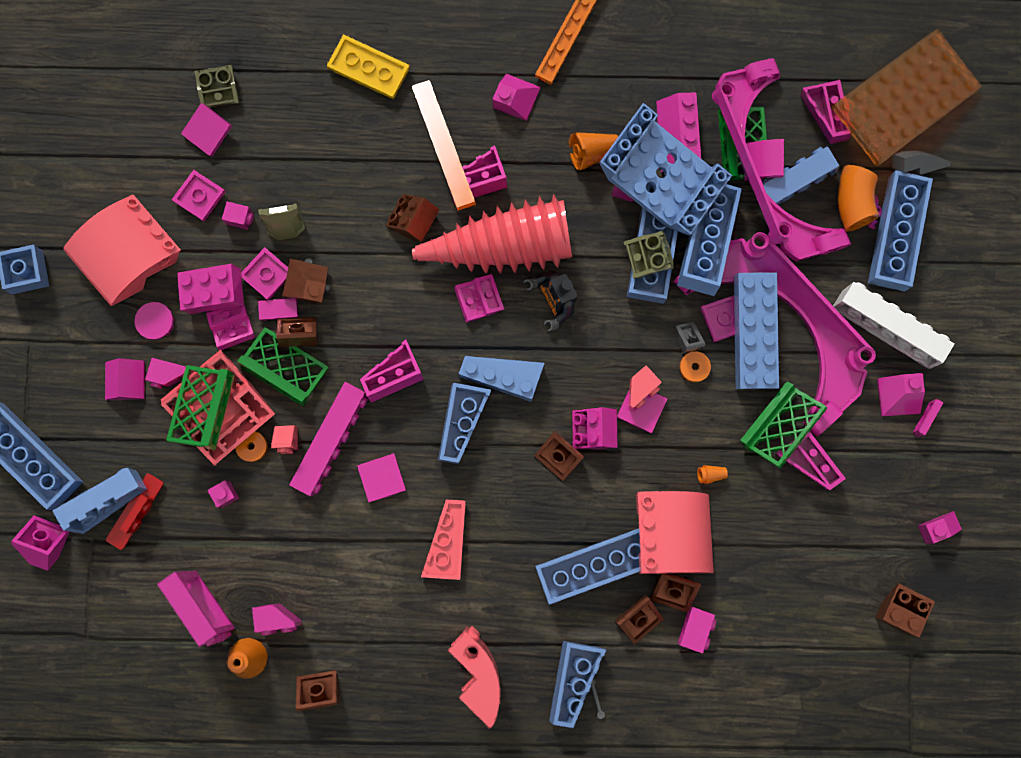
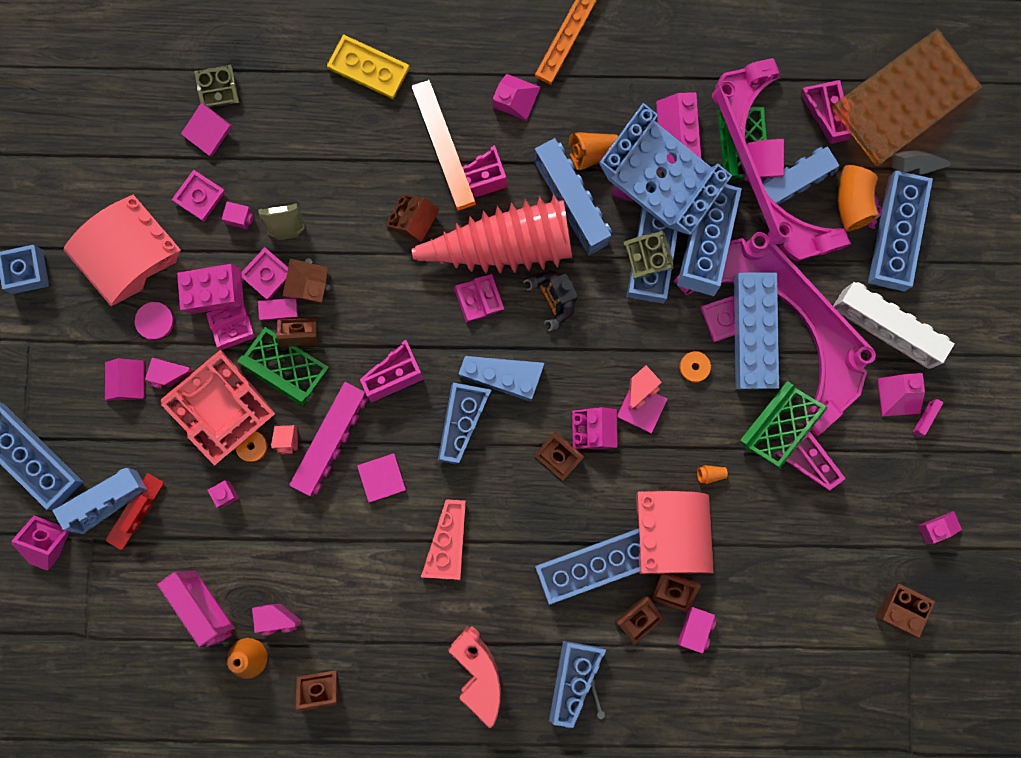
(215, 414): green fence -> none
(578, 204): none -> medium blue brick
(689, 338): dark grey slope -> none

